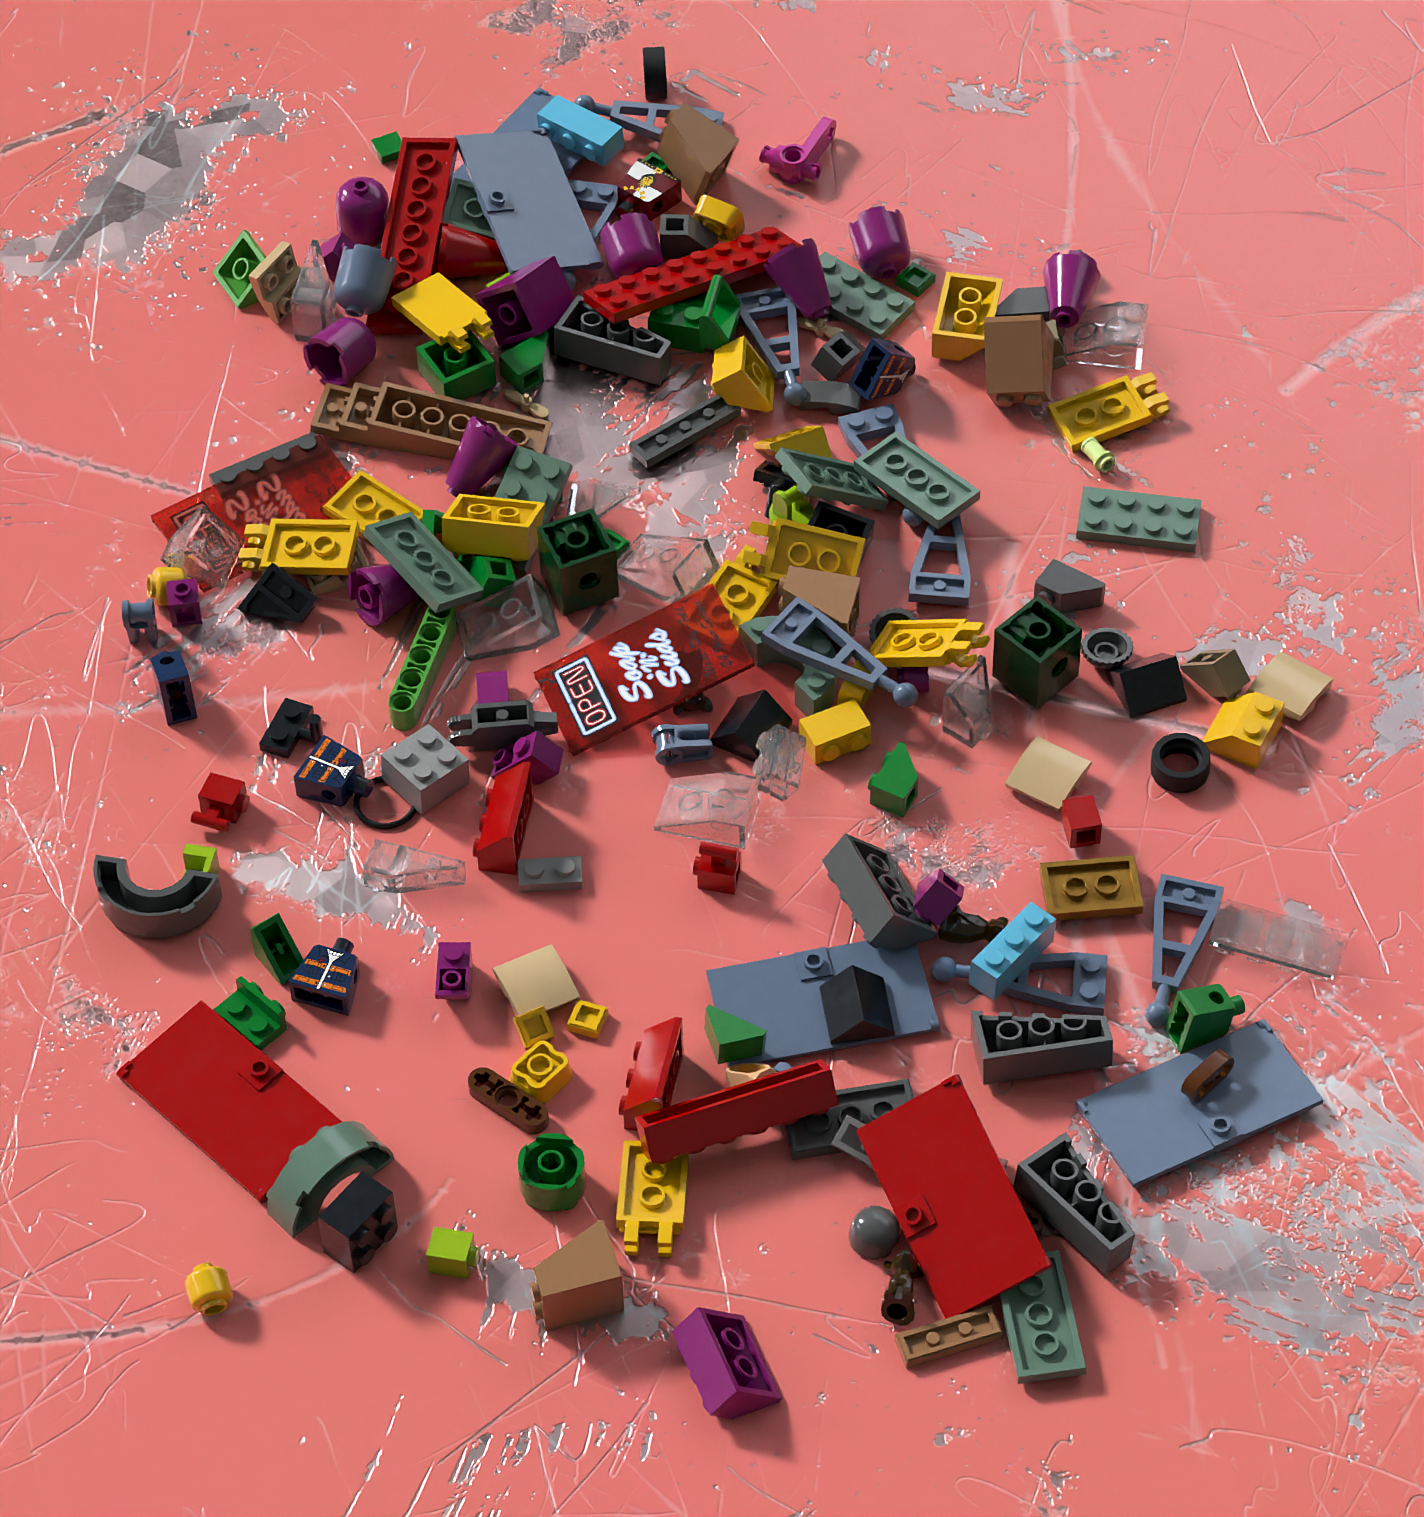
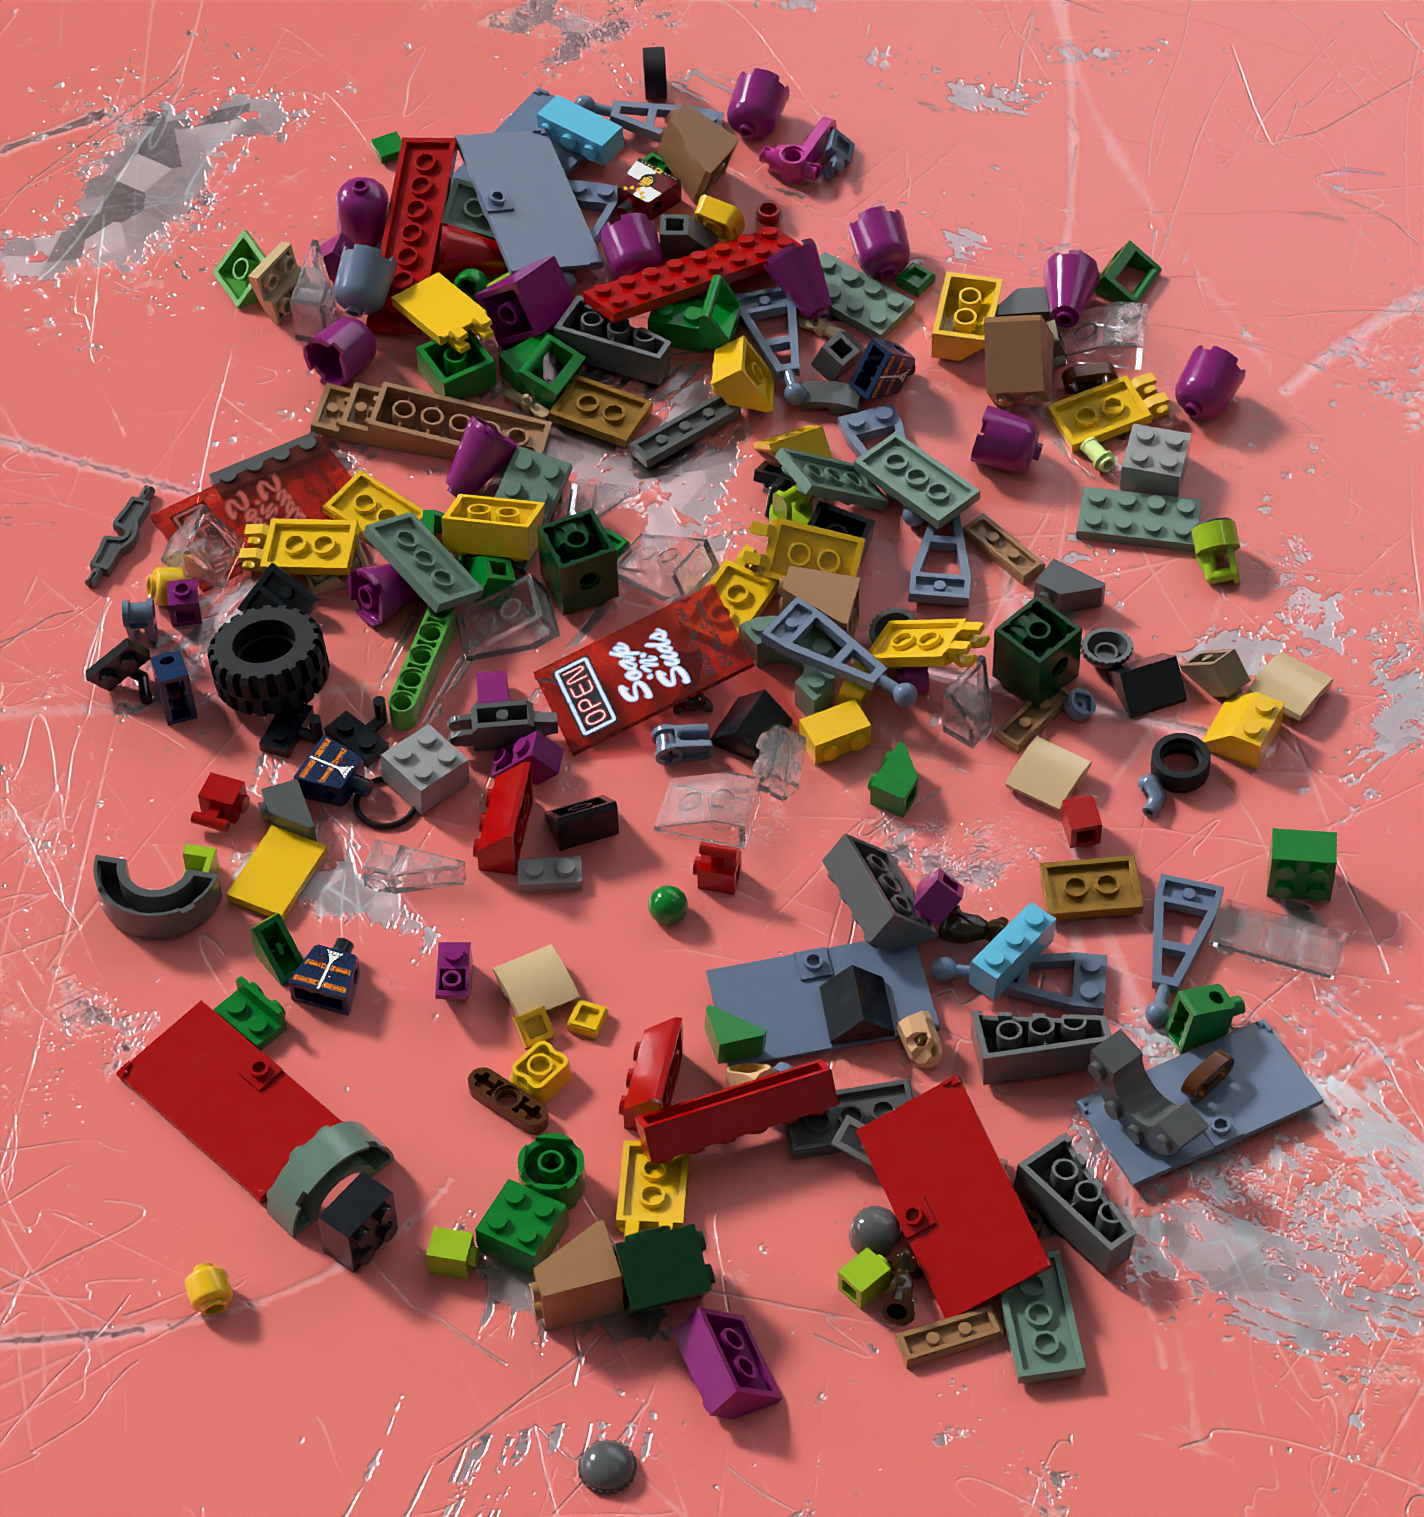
(113, 548): none -> dark grey piece
(122, 663): none -> black plate
(271, 685): none -> black tyre
(277, 872): none -> yellow tile
(287, 809): none -> dark grey slope
(360, 737): none -> black plate
(471, 282): none -> green piece
(521, 1227): none -> green brick
(568, 357): none -> green tile
(583, 822): none -> black slope
(601, 411): none -> pearl gold plate
(607, 1467): none -> dark grey hat
(663, 1267): none -> dark green brick
(668, 904): none -> green piece
(757, 103): none -> magenta cylinder
(768, 213): none -> red plate
(839, 151): none -> sand blue plate
(864, 1277): none -> lime brick
(920, 1039): none -> light nougat rock
(1003, 549): none -> medium nougat tile
(1007, 441): none -> magenta cylinder
(1030, 722): none -> medium nougat tile
(1079, 704): none -> sand blue tile
(1087, 376): none -> reddish brown beam
(1133, 257): none -> green tile
(1135, 1100): none -> dark grey brick
(1155, 461): none -> light grey brick
(1156, 795): none -> sand blue arm
(1208, 382): none -> magenta cylinder
(1215, 539): none -> lime piece
(1301, 864): none -> green brick

